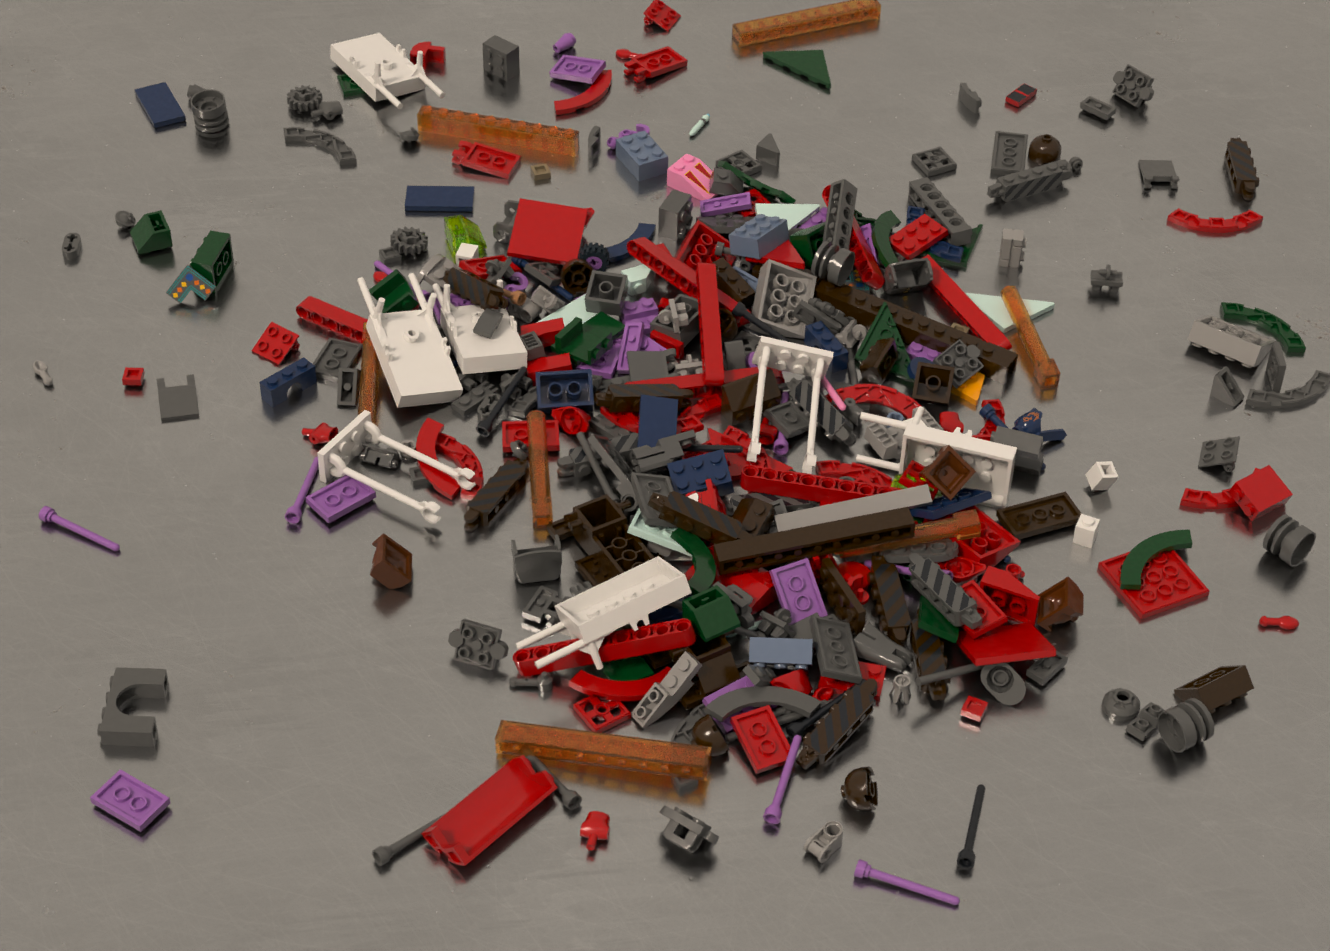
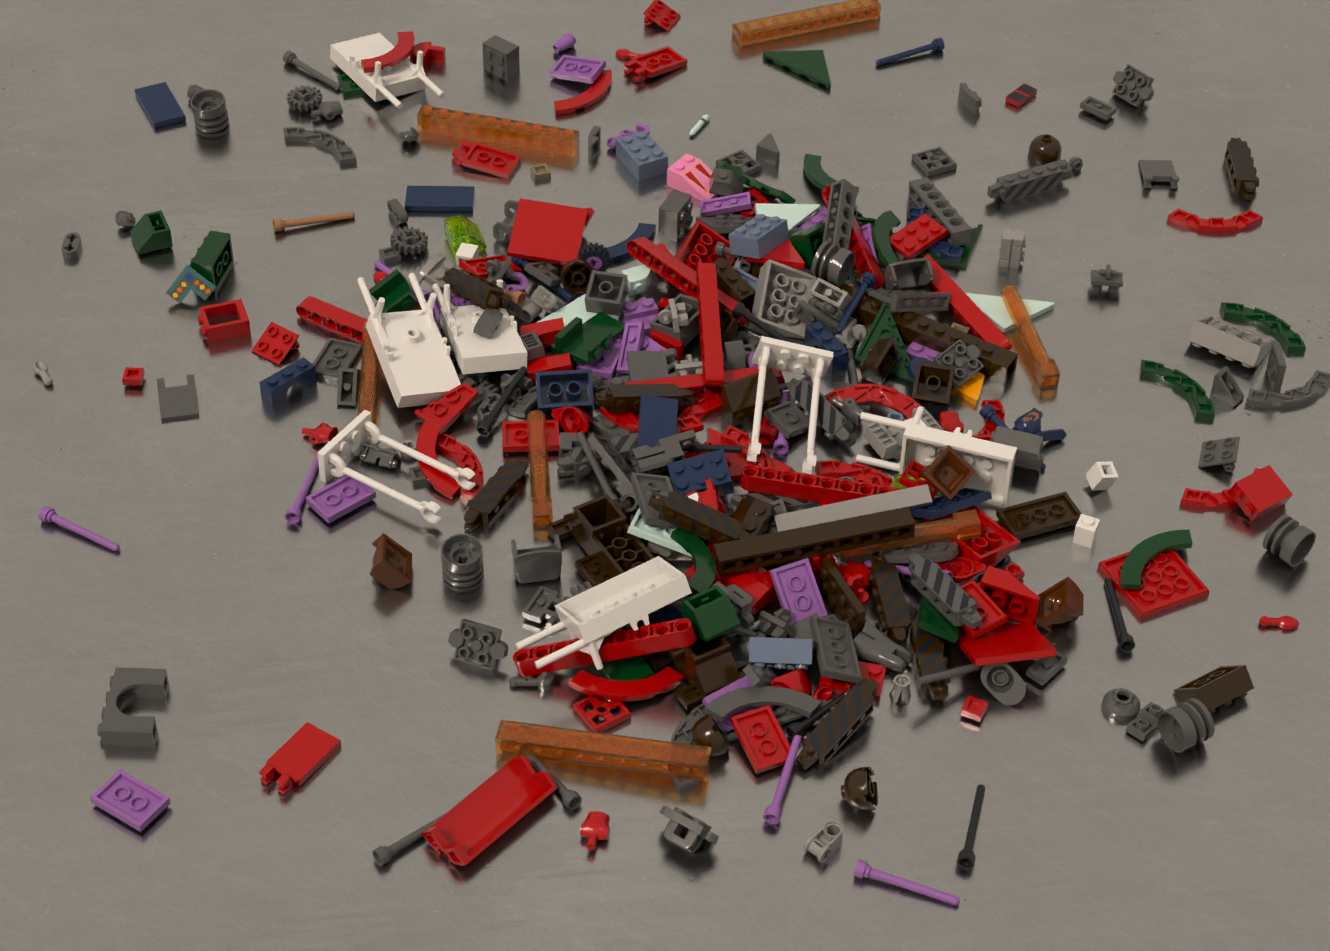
(224, 330): none -> red window
(279, 225): none -> medium nougat piece
(291, 58): none -> dark grey piece
(299, 757): none -> red tile
(393, 57): none -> red tile
(397, 211): none -> dark grey beam
(450, 406): none -> red wing
(462, 560): none -> dark grey wheel
(519, 449): dark grey hat -> none
(568, 441): none -> dark grey piece
(667, 693): light grey slope -> none
(815, 172): none -> dark green tile
(827, 292): none -> light grey brick
(833, 394): bright pink piece -> none
(866, 281): none -> dark blue piece
(913, 299): none -> dark grey fence
(937, 44): none -> dark blue piece
(1009, 153): dark grey tile -> none
(1125, 640): none -> black piece
(1186, 385): none -> dark green tile

